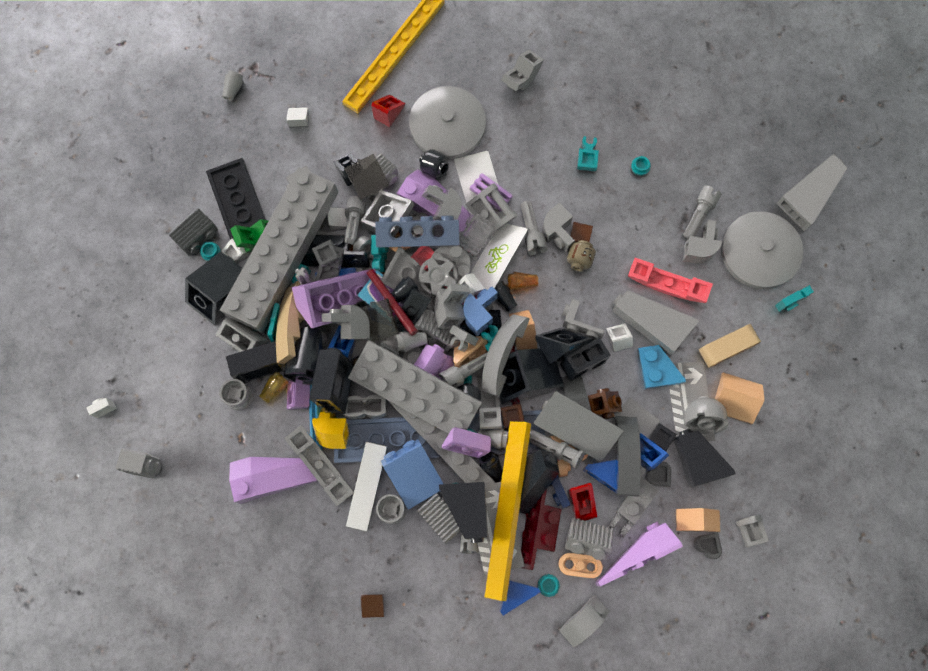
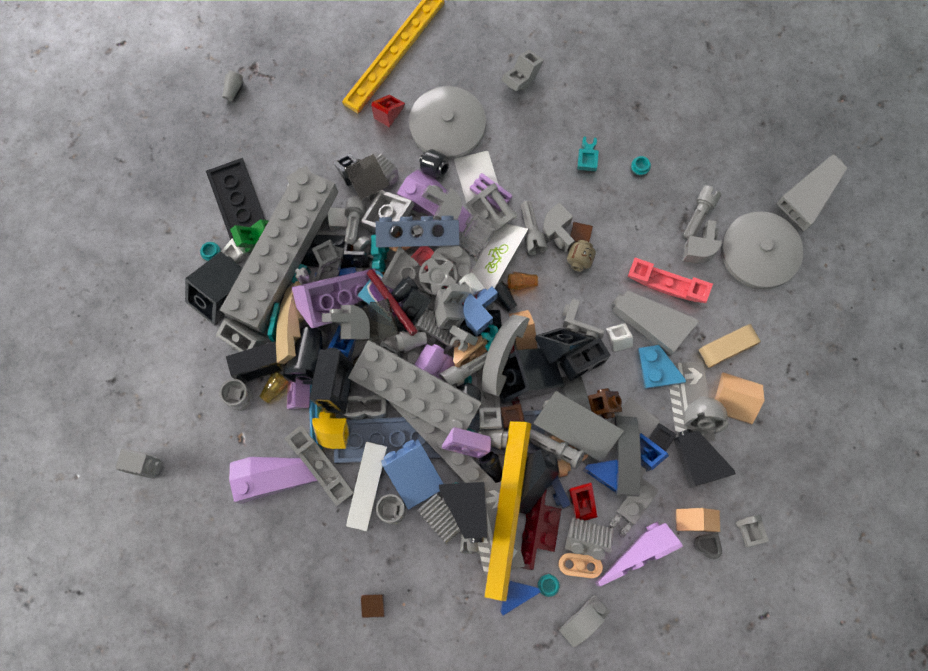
(101, 407): white plate -> none
(193, 232): dark grey brick -> none
(297, 117): white slope -> none
(660, 475): dark grey tile -> none
(790, 301): teal plate -> none

